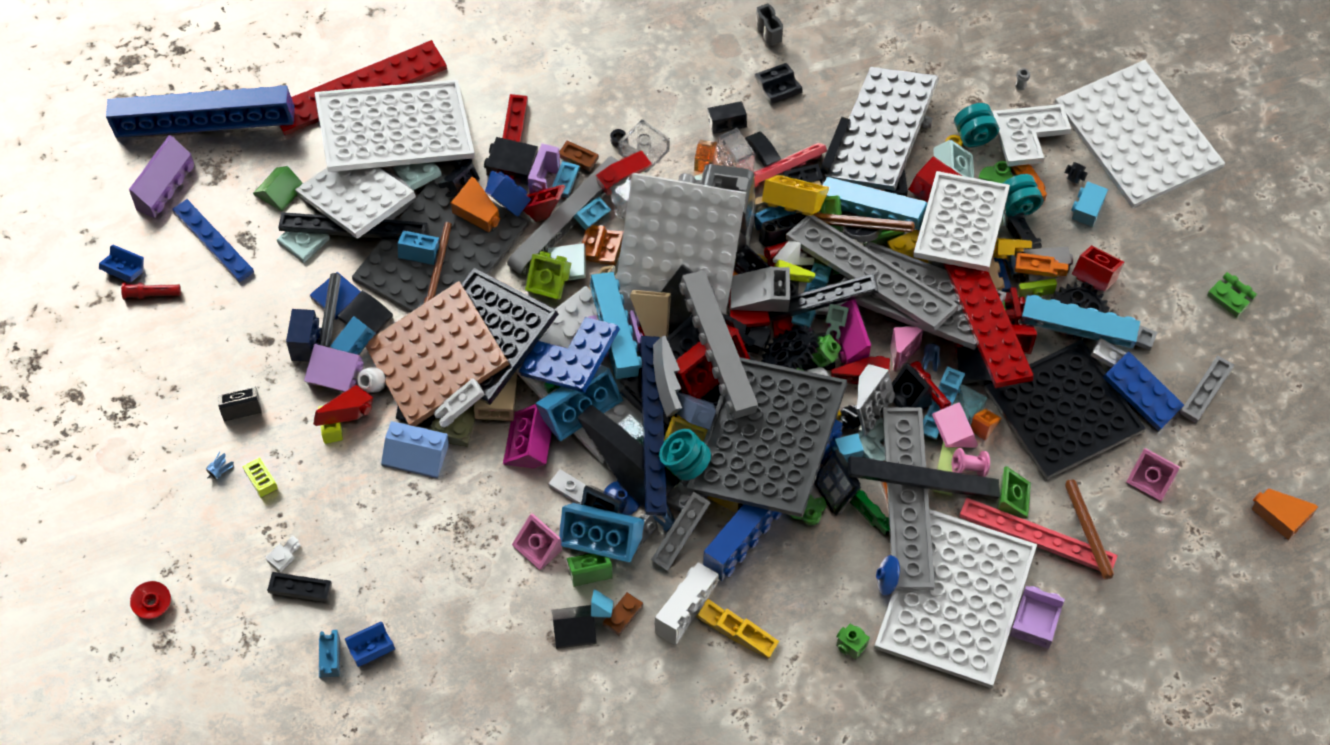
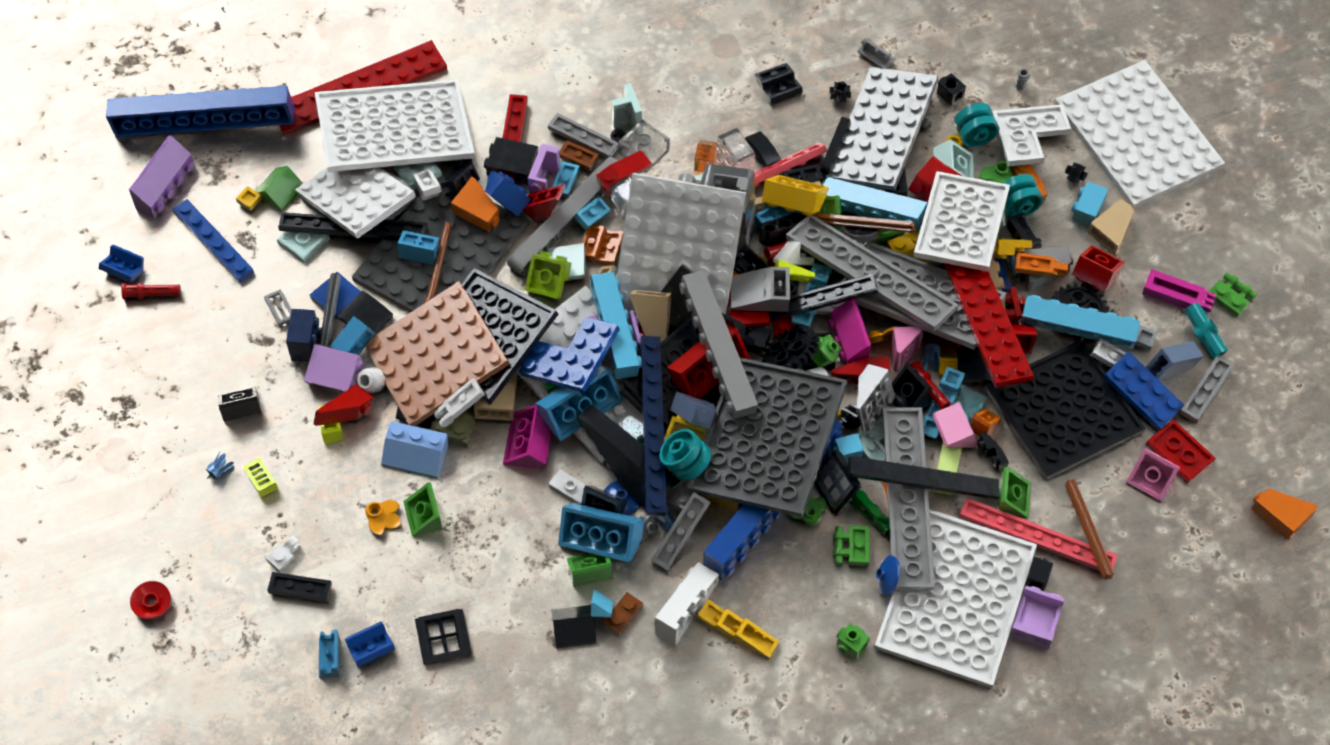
(248, 198): none -> yellow plate
(273, 295): none -> light grey tile
(384, 518): none -> light orange plate
(423, 511): none -> bright green slope
(427, 184): none -> white slope
(443, 636): none -> black piece
(537, 542): bright pink slope -> none
(583, 136): none -> light grey plate
(626, 109): none -> light aqua bracket
(665, 370): light grey slope -> none
(727, 117): black hinge -> none
(769, 24): dark grey brick -> none
(836, 317): sand green plate -> none
(840, 92): none -> black gear
(858, 545): none -> bright green plate
(875, 54): none -> light grey hinge
(876, 336): none -> light orange plate
(950, 362): none -> yellow tile
(951, 89): none -> black brick
(978, 464): bright pink hose -> none
(990, 448): none -> black slope
(1038, 288): lime plate -> none
(1039, 573): none -> black brick
(1112, 226): none -> tan slope
(1171, 291): none -> dark pink hinge
(1174, 360): none -> sand blue slope
(1181, 449): none -> red tile
(1206, 330): none -> teal piece

